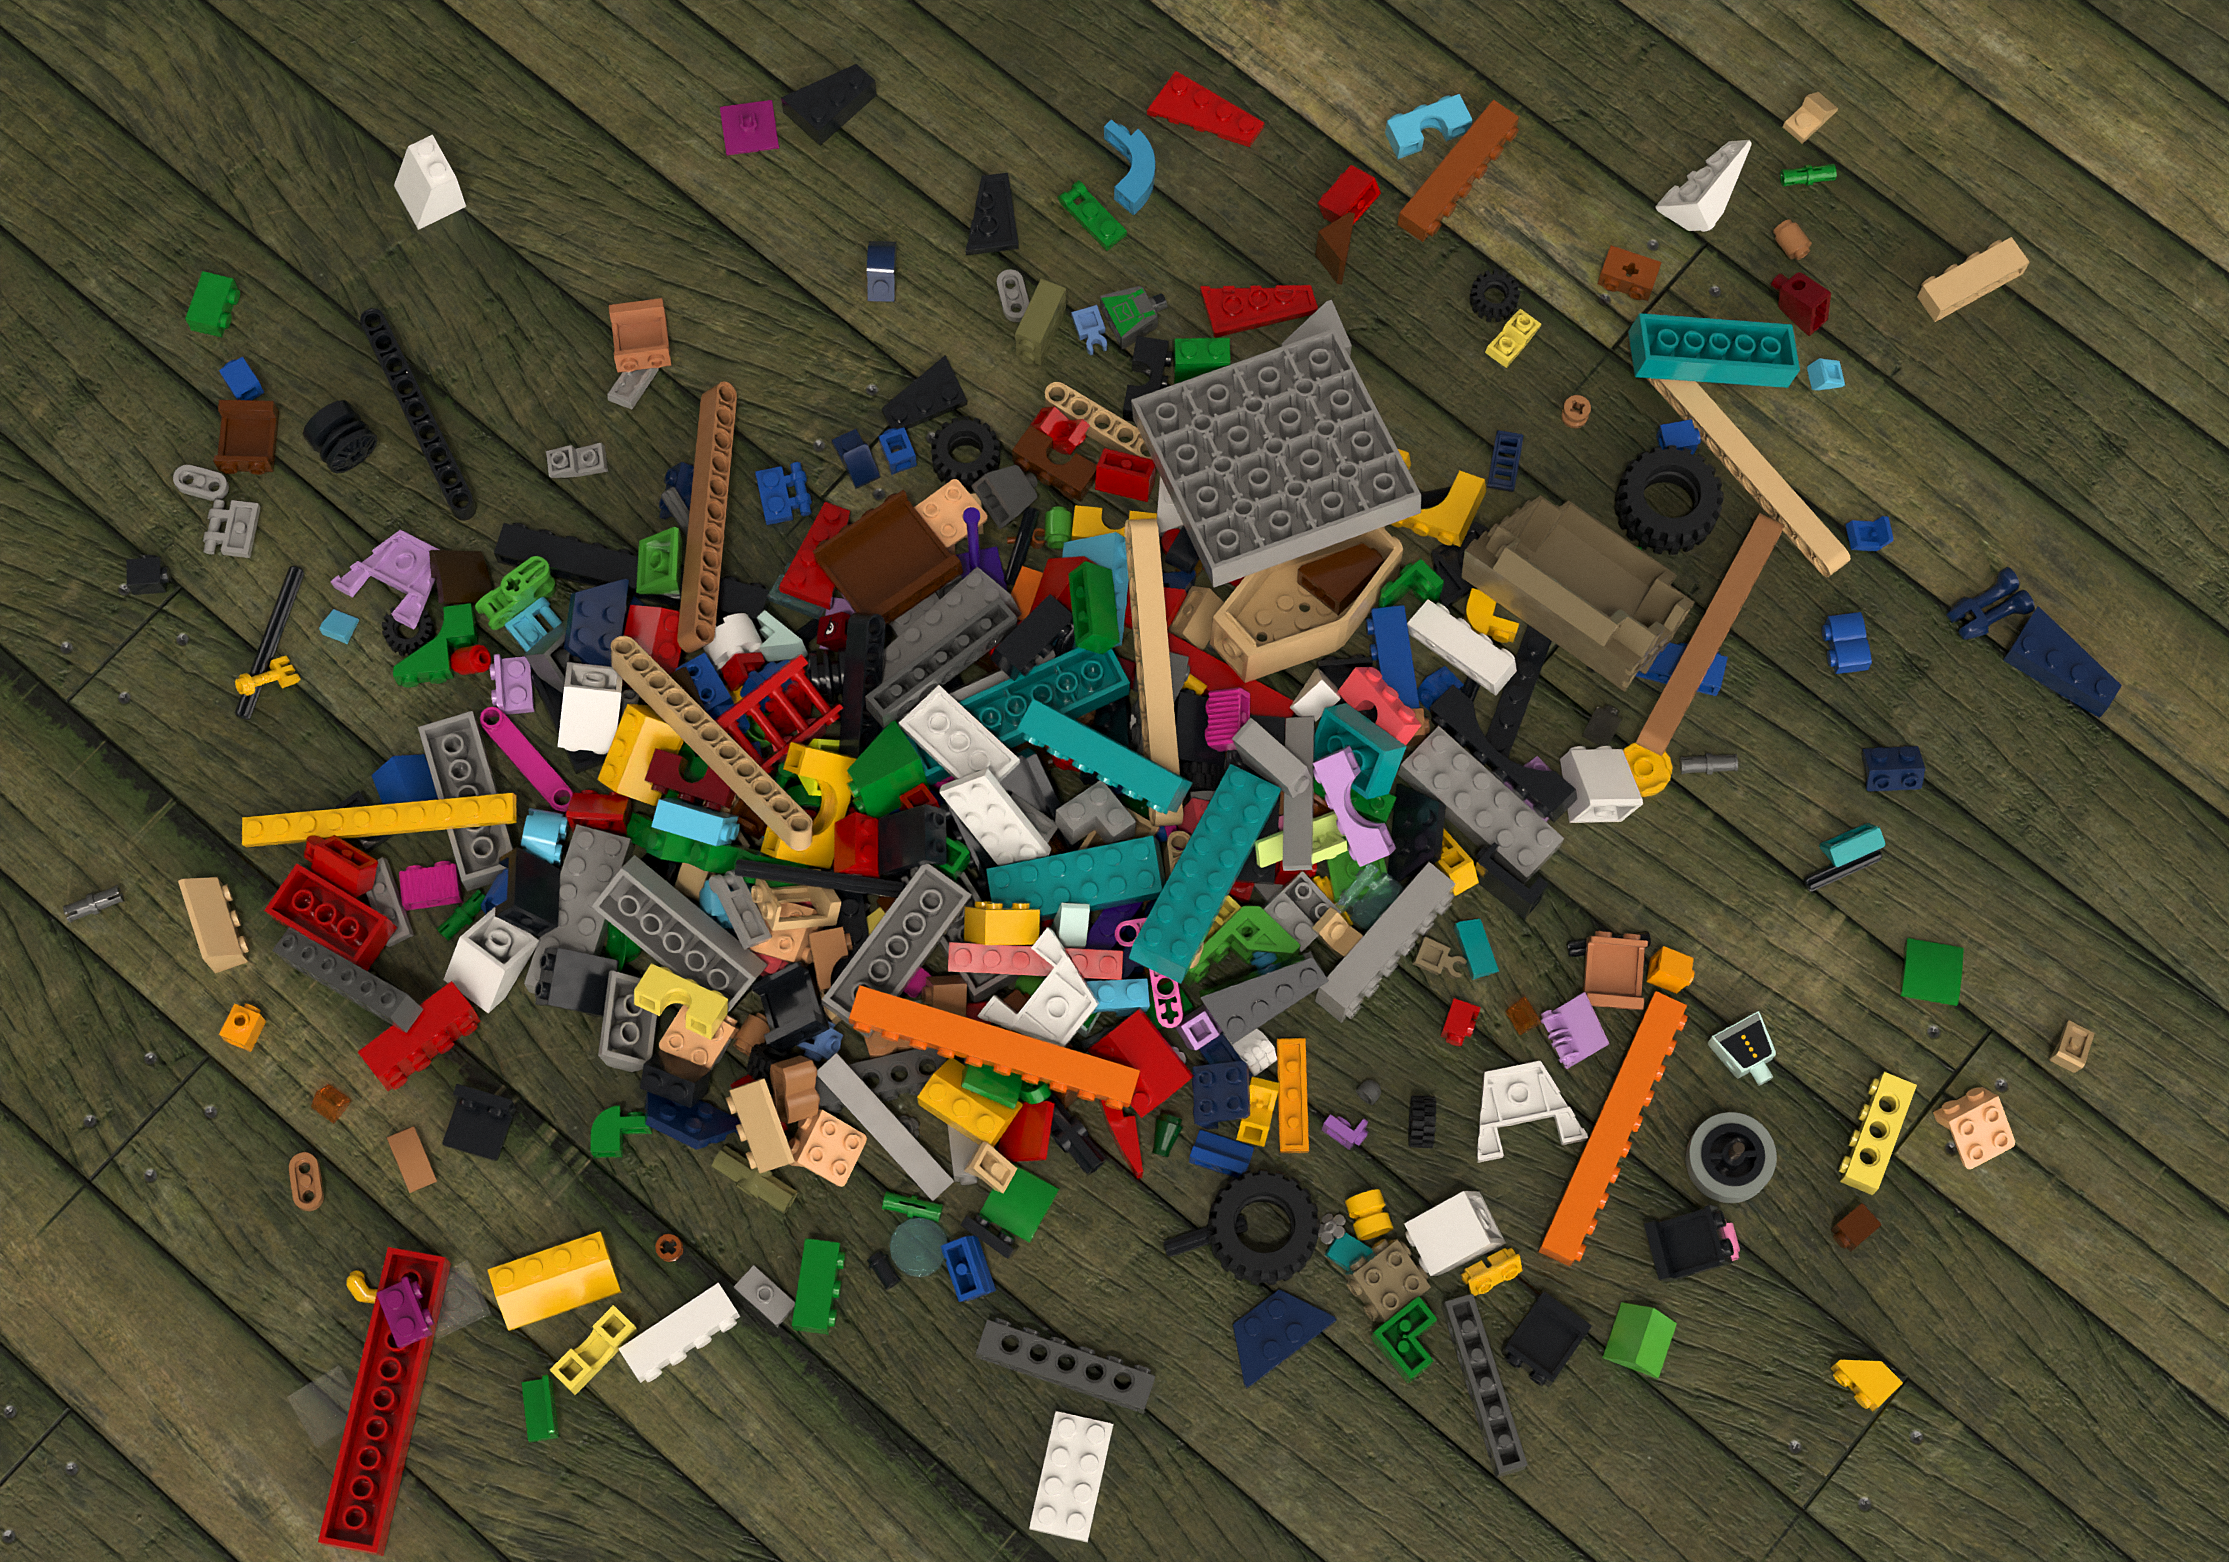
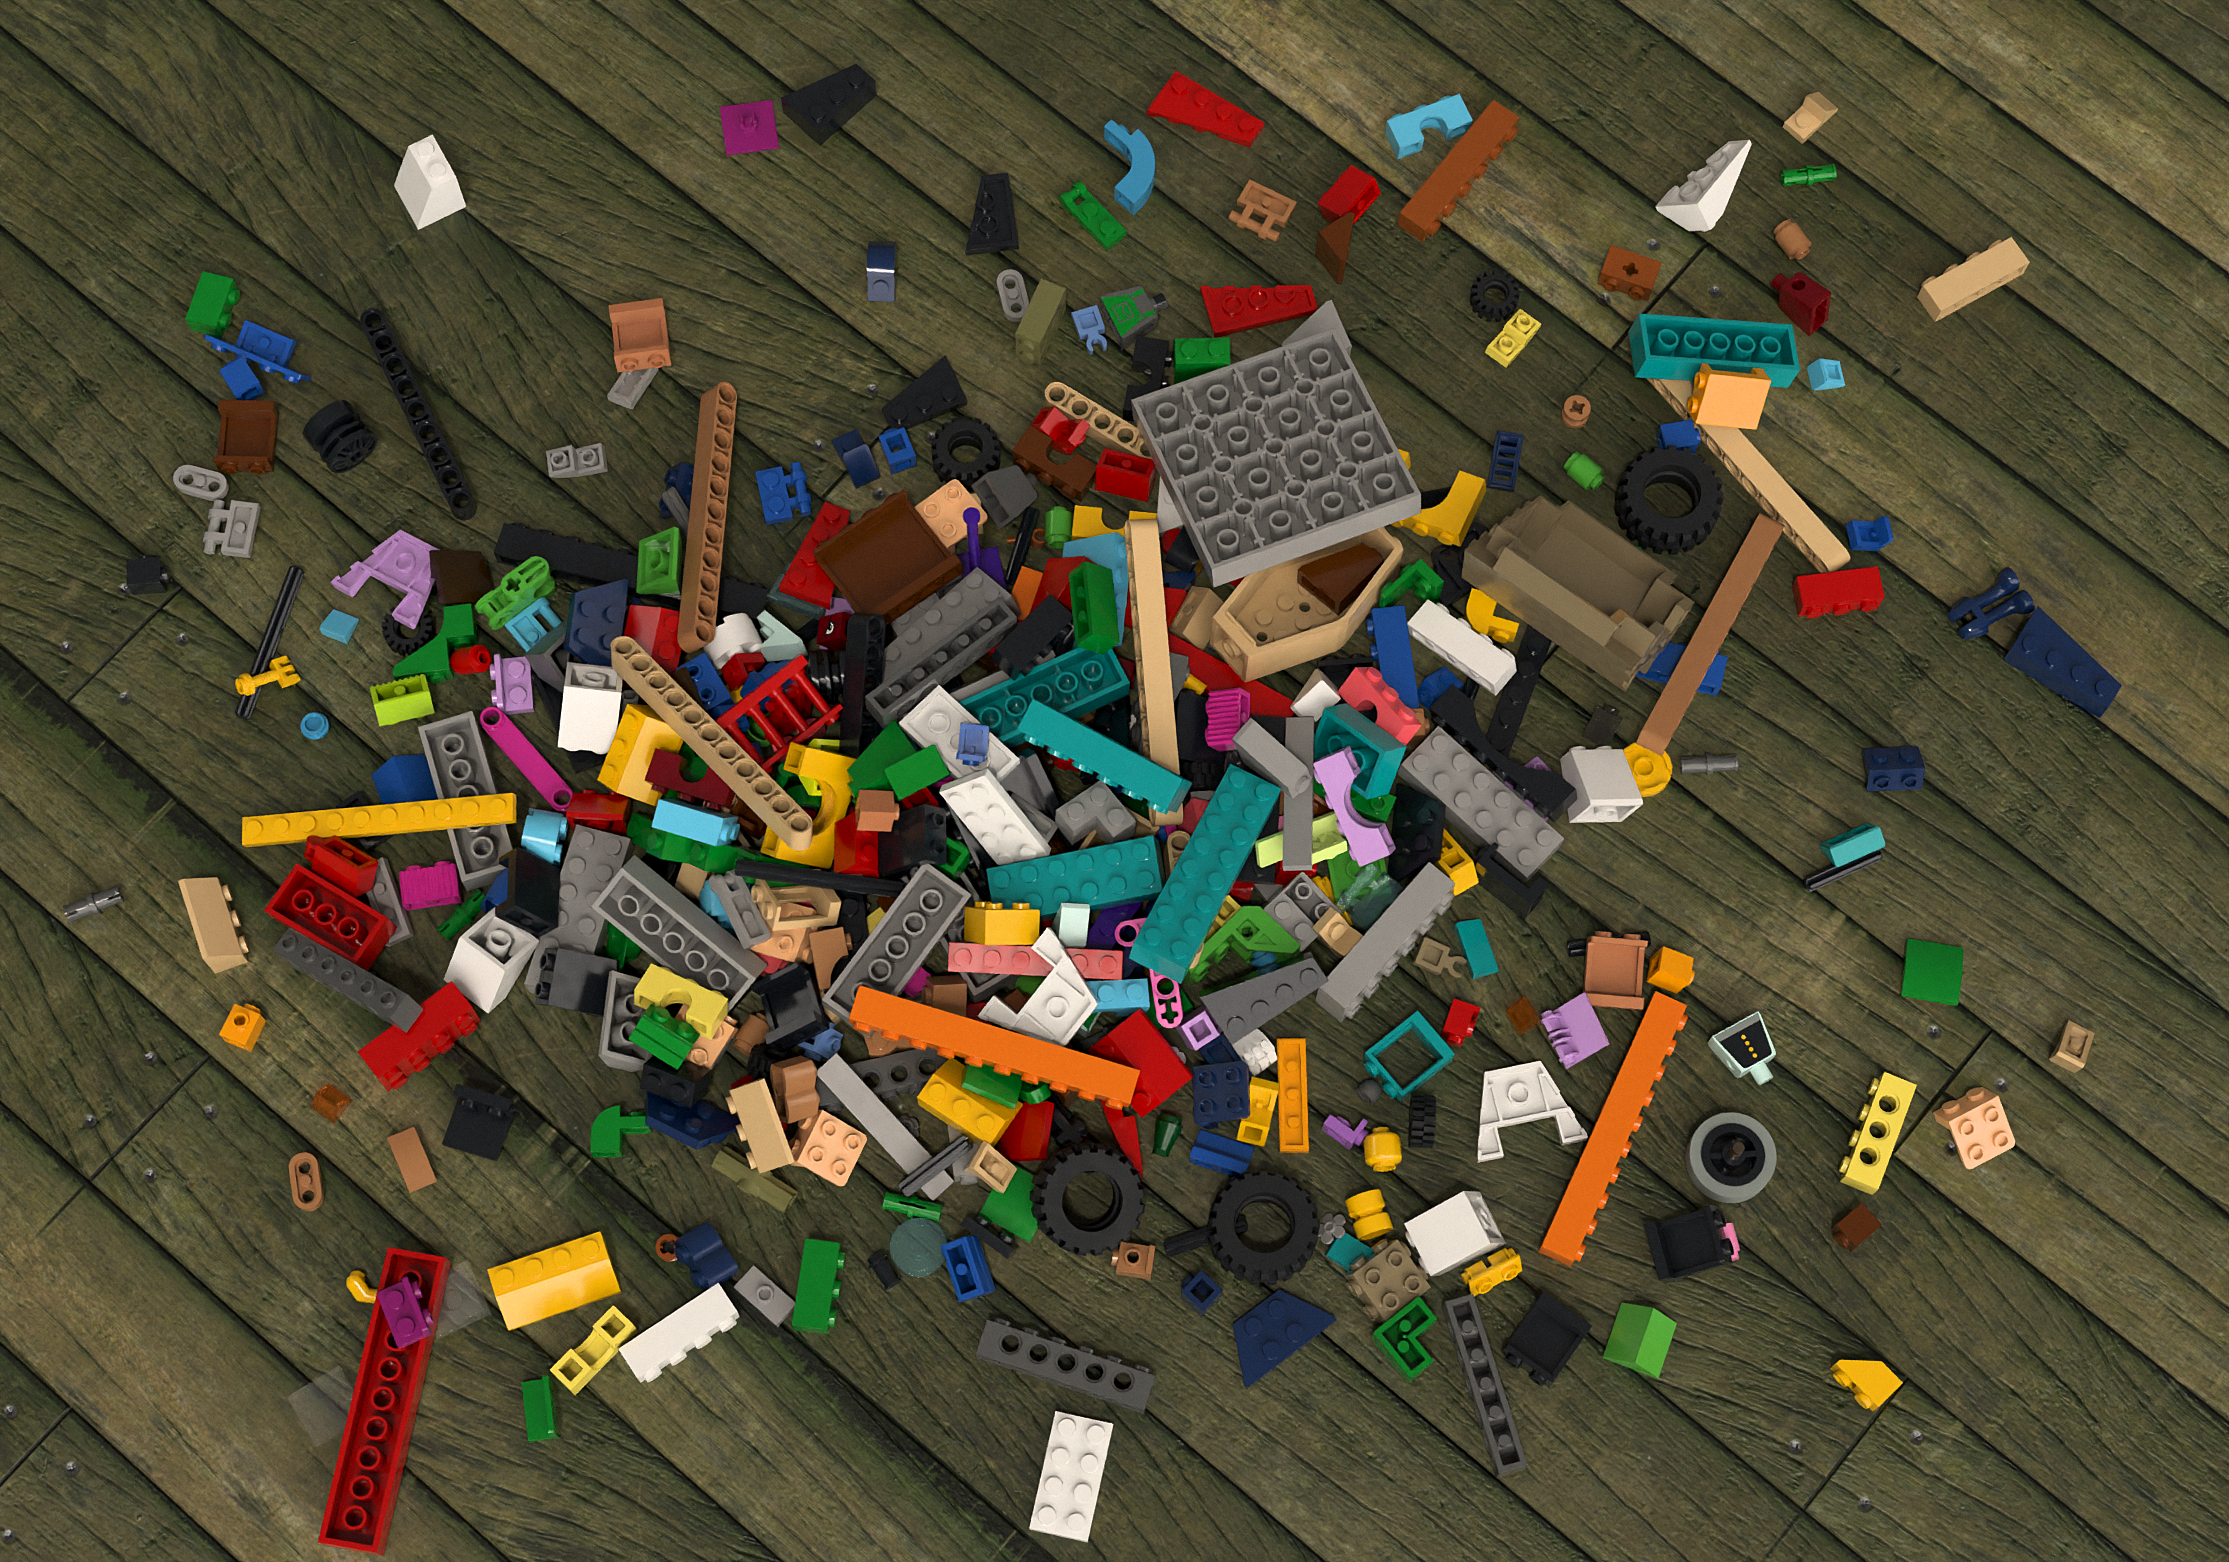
(263, 346): none -> blue bracket
(314, 726): none -> dark azure plate
(402, 700): none -> lime brick
(664, 1036): none -> green brick
(705, 1256): none -> dark blue brick
(876, 810): none -> nougat brick
(916, 772): none -> green panel
(935, 1165): none -> black axle
(973, 743): none -> blue bracket
(1121, 1215): none -> black tyre
(1139, 1269): none -> medium nougat brick
(1200, 1292): none -> dark blue brick
(1266, 204): none -> medium nougat plate
(1382, 1149): none -> yellow head
(1431, 1041): none -> teal window
(1584, 471): none -> bright green brick
(1728, 397): none -> light orange panel
(1838, 592): none -> red brick
(1847, 643): blue brick -> none

